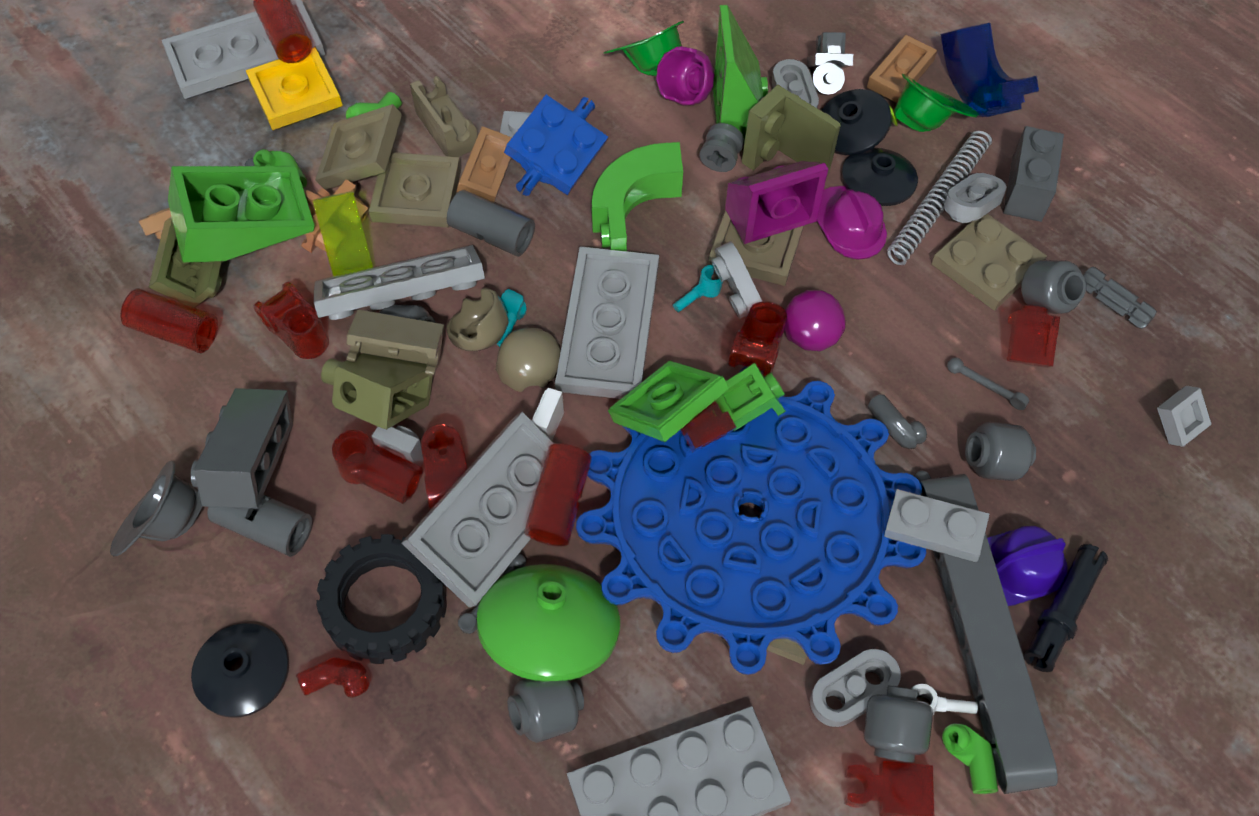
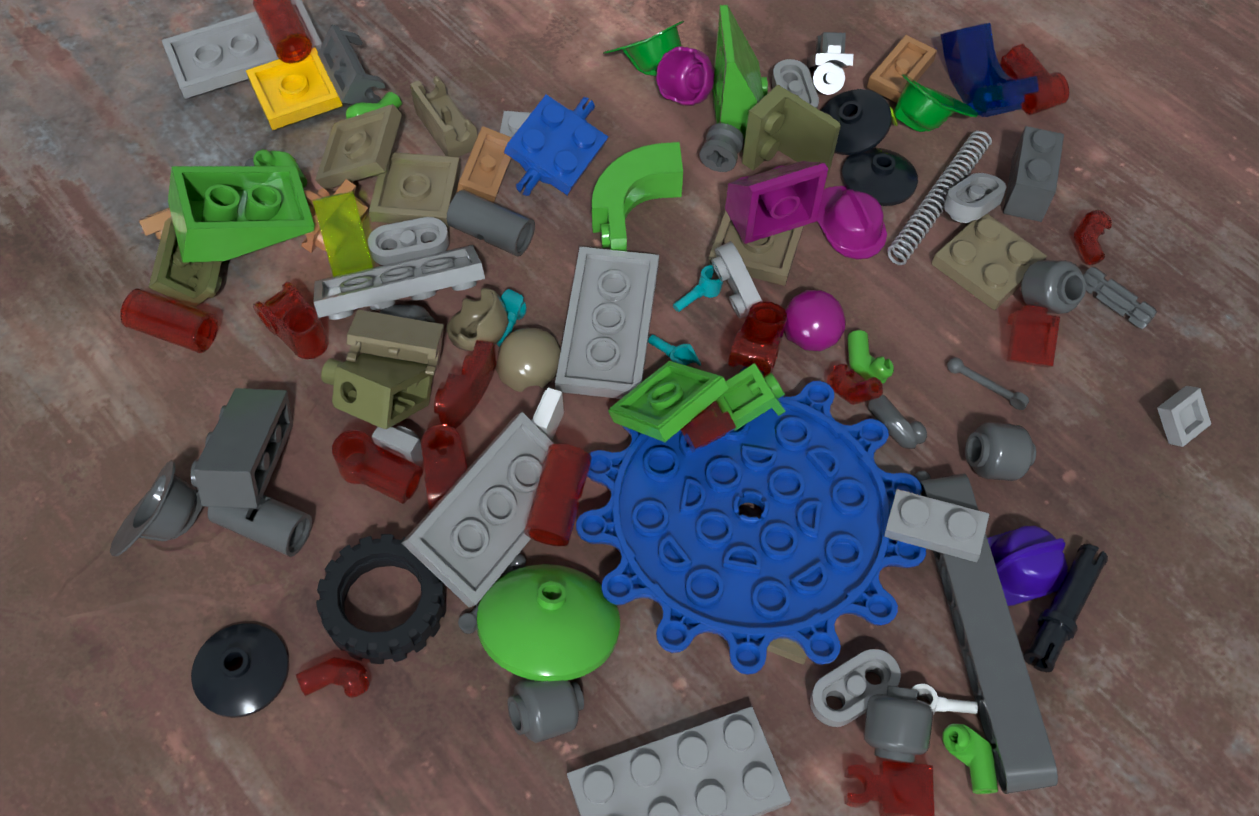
(345, 69): none -> dark grey hinge
(408, 240): none -> light grey plate
(466, 390): none -> clear red slope
(681, 354): none -> teal hand
(852, 391): none -> clear red arm
(863, 362): none -> bright green arm
(1052, 87): none -> clear red piece
(1087, 235): none -> clear red arm

